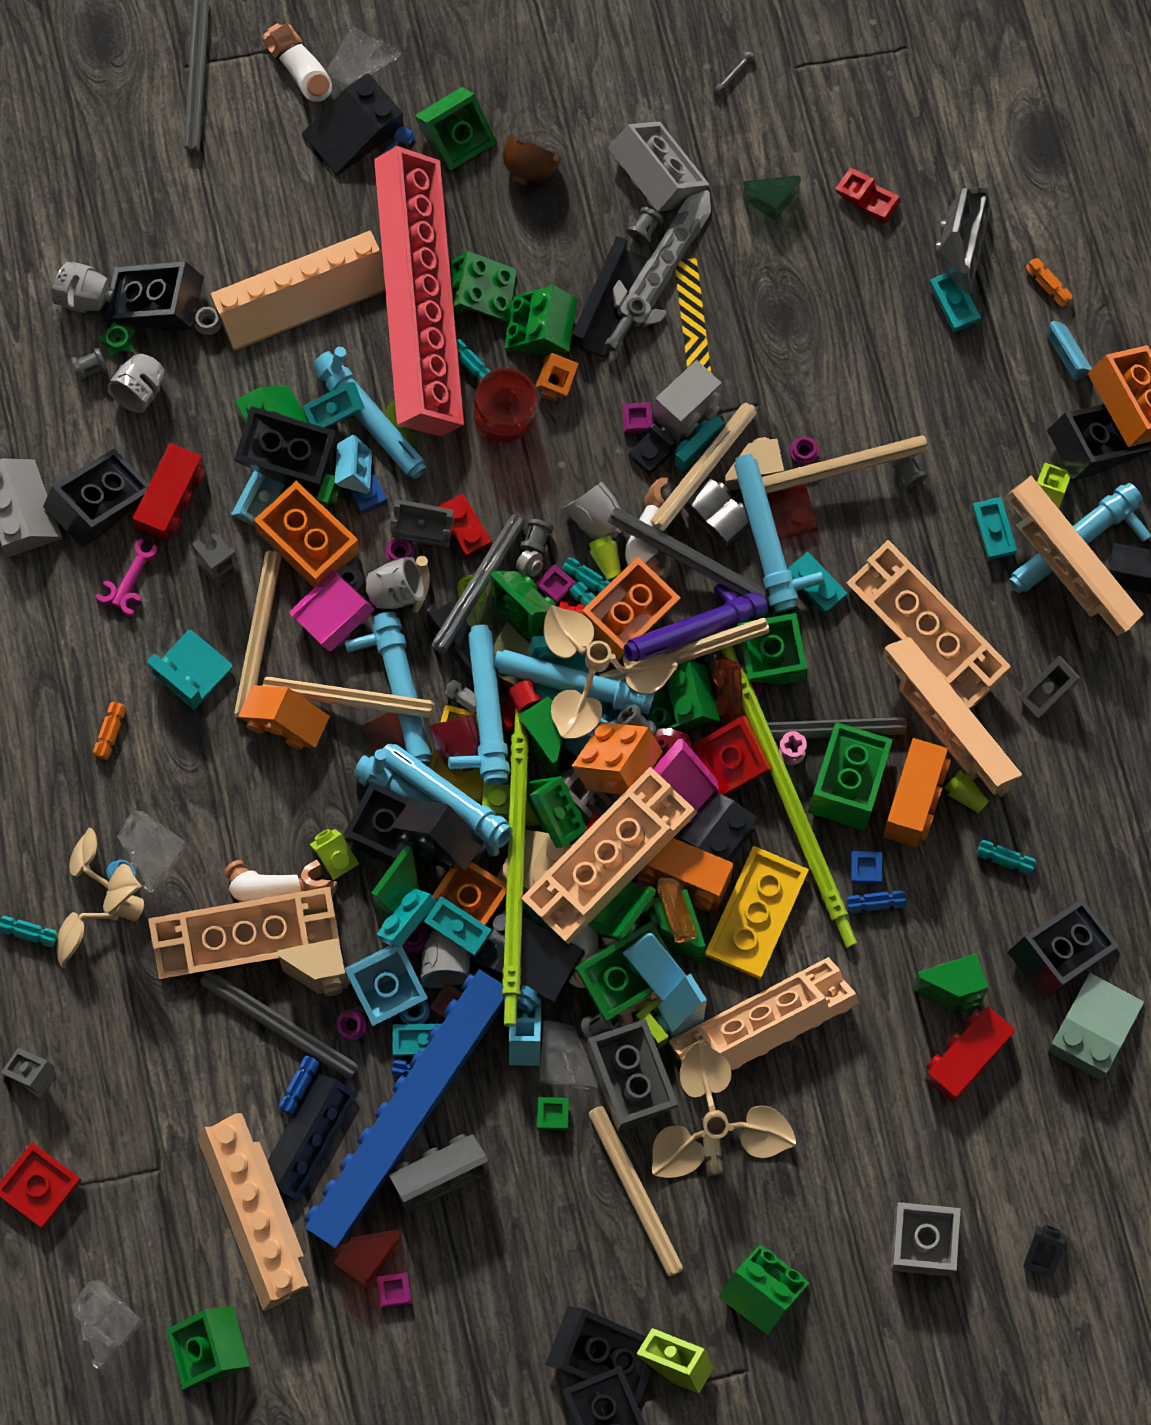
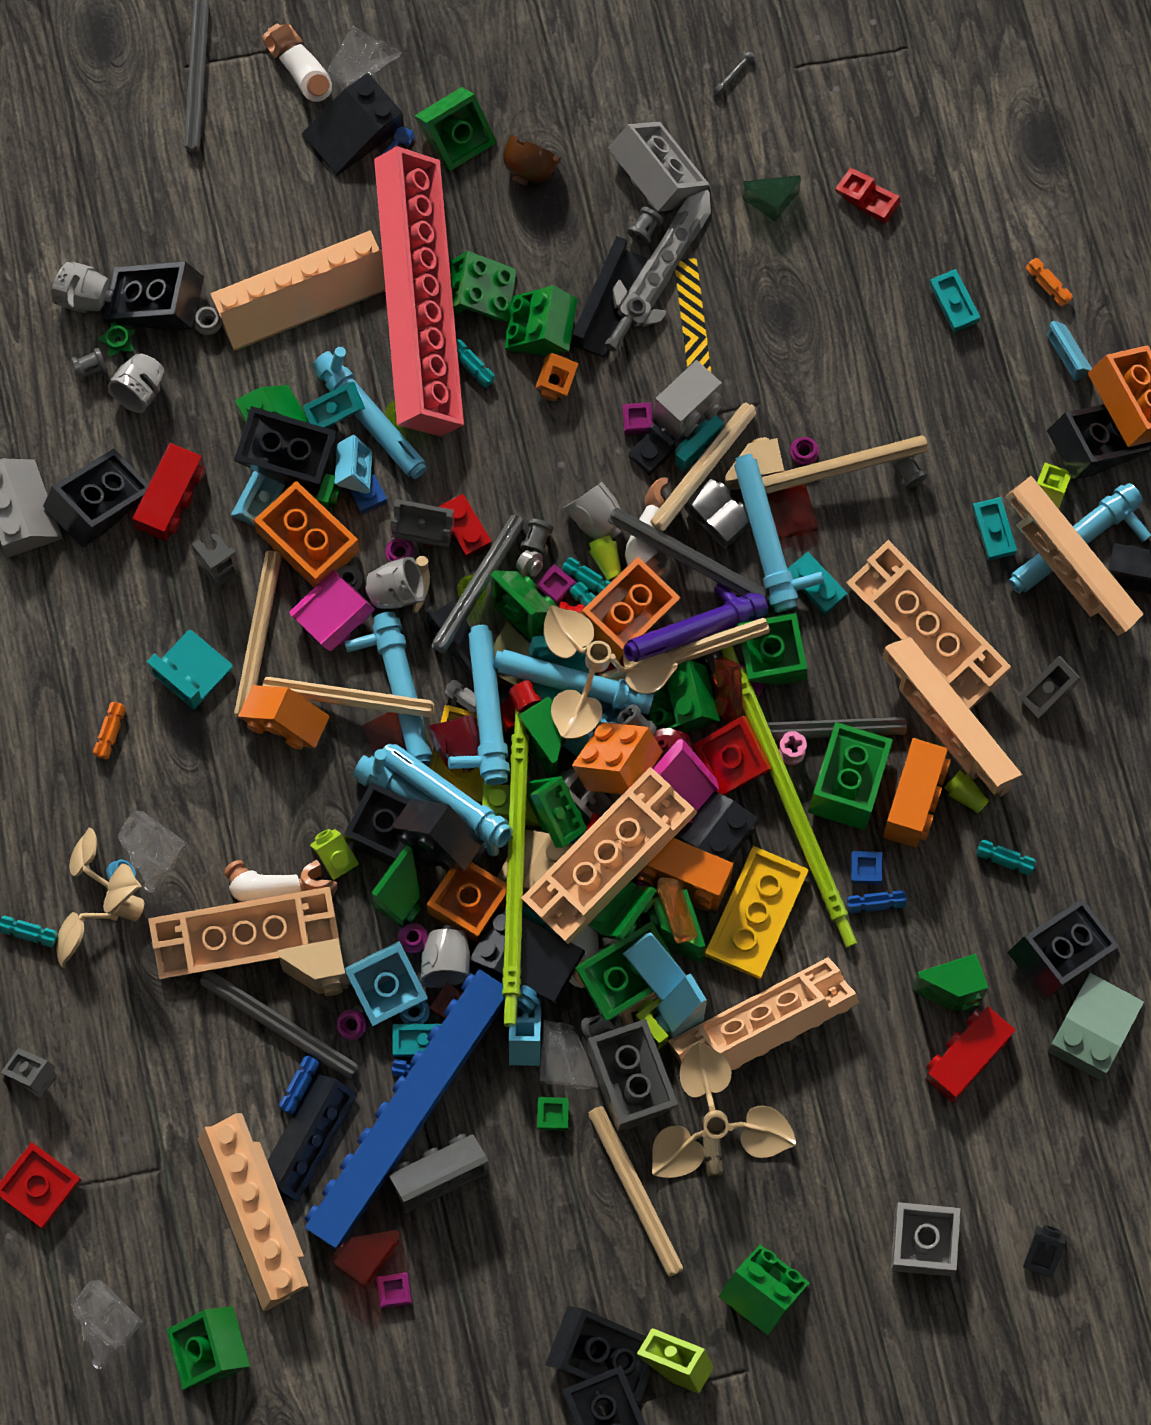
(121, 597): dark pink bar -> none
(406, 917): teal plate -> none
(458, 926): teal plate -> none
(509, 390): clear red wheel -> none
(964, 235): dark grey wedge -> none

